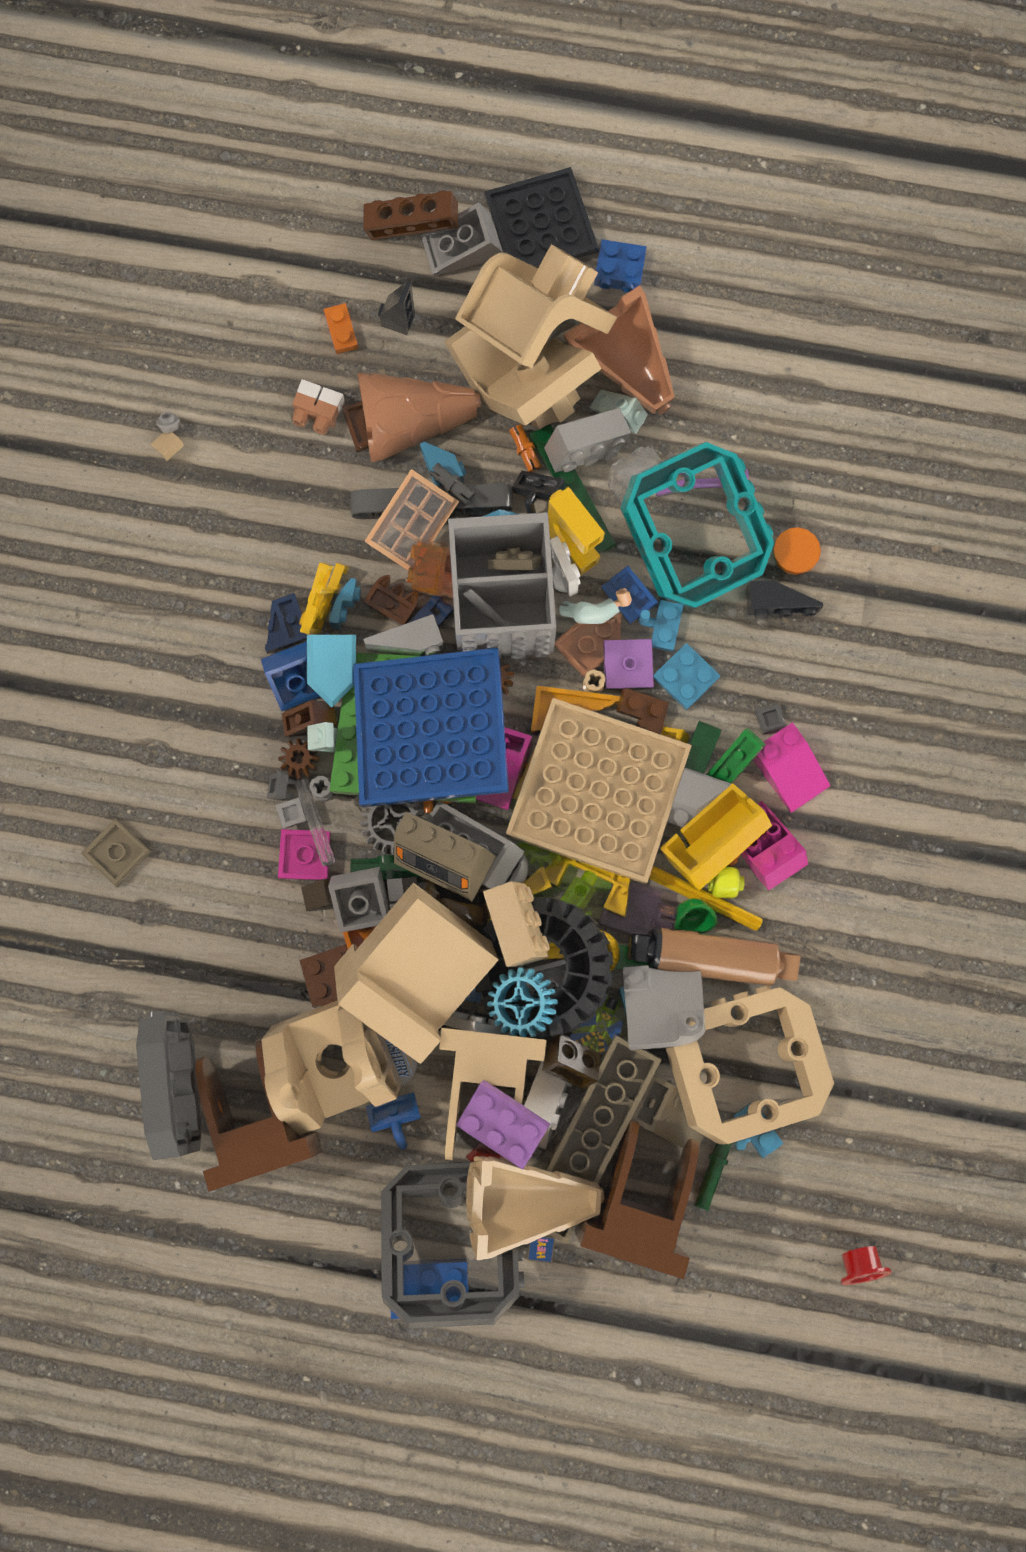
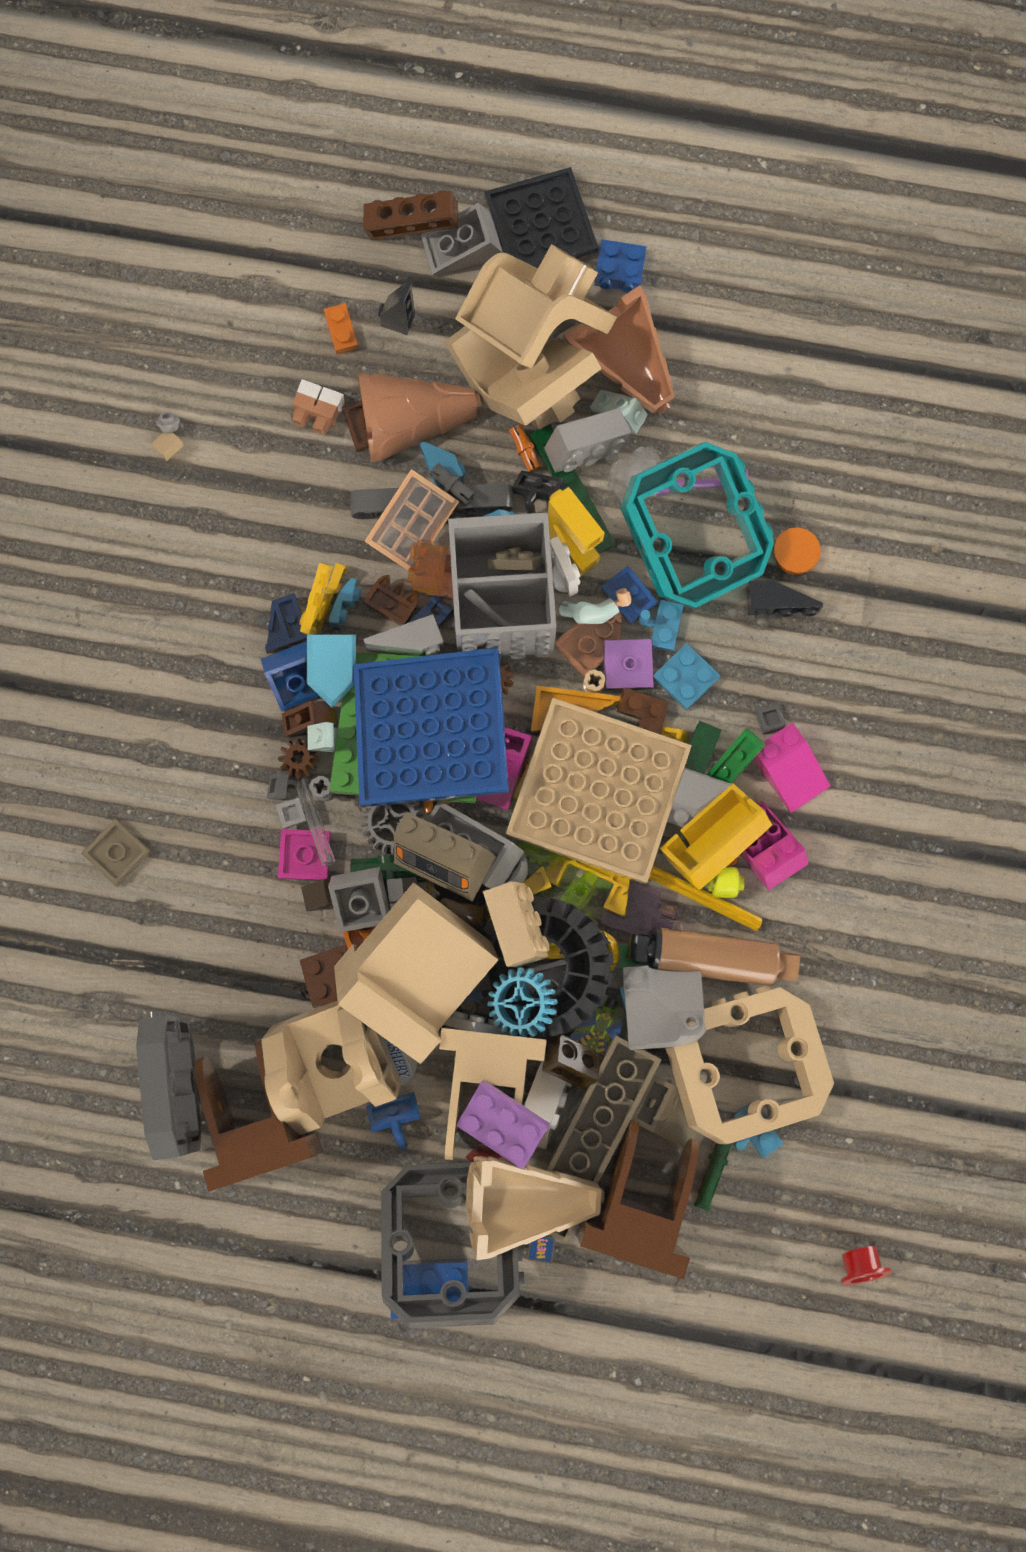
(695, 916): green helmet -> none

